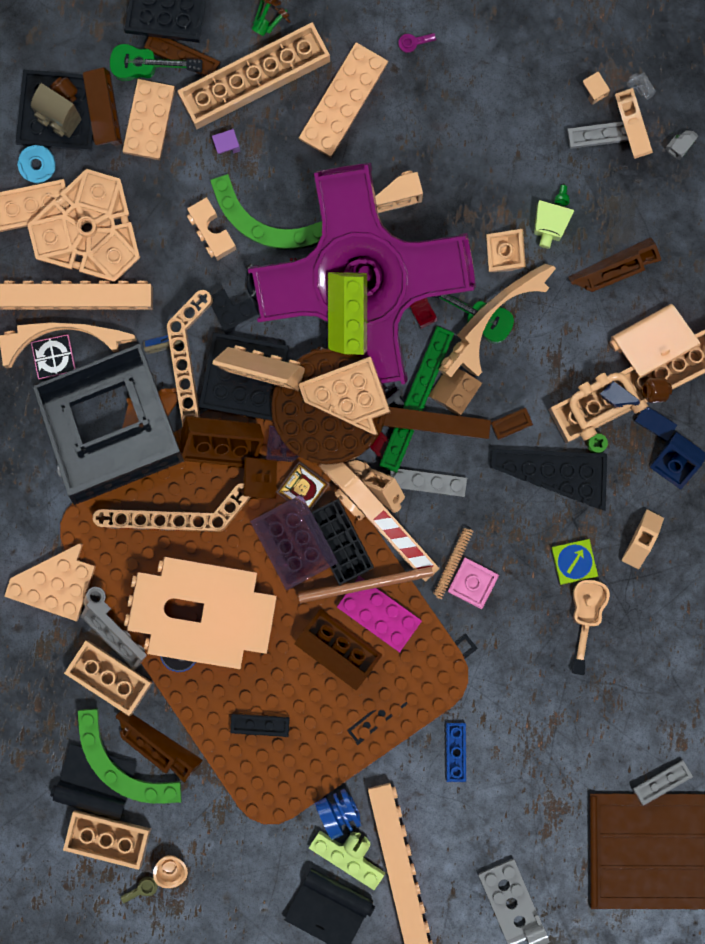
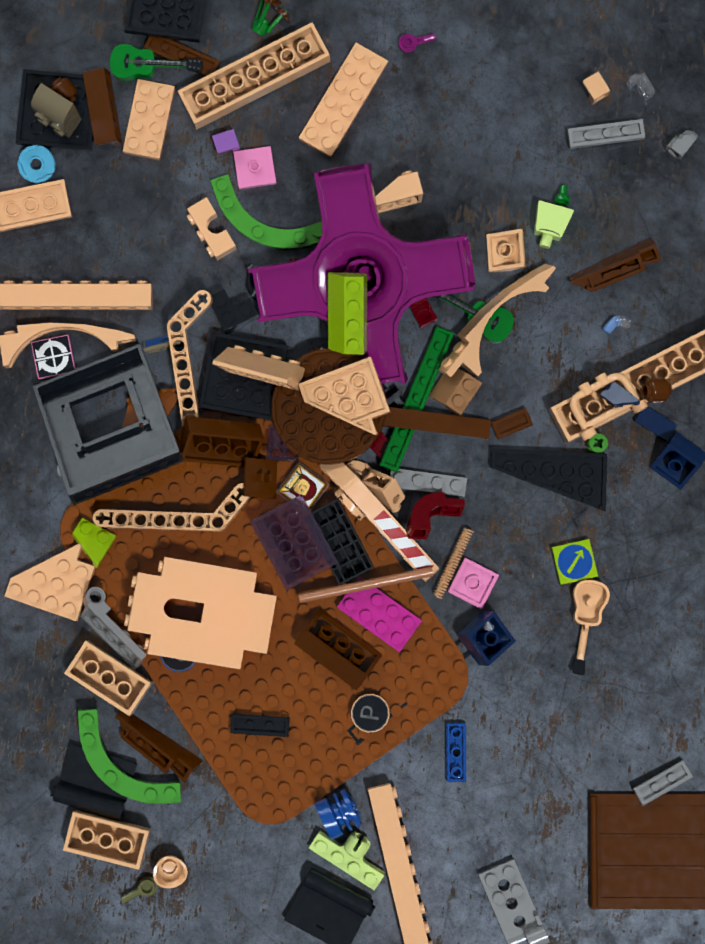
(93, 540): none -> lime wing
(107, 248): light nougat plate -> none
(254, 167): none -> bright pink plate
(370, 713): none -> black tile
(428, 507): none -> dark red arch
(486, 638): none -> dark blue slope
(617, 321): none -> arm
(633, 123): light nougat slope -> none
(643, 539): light nougat slope -> none
(655, 340): light nougat door -> none

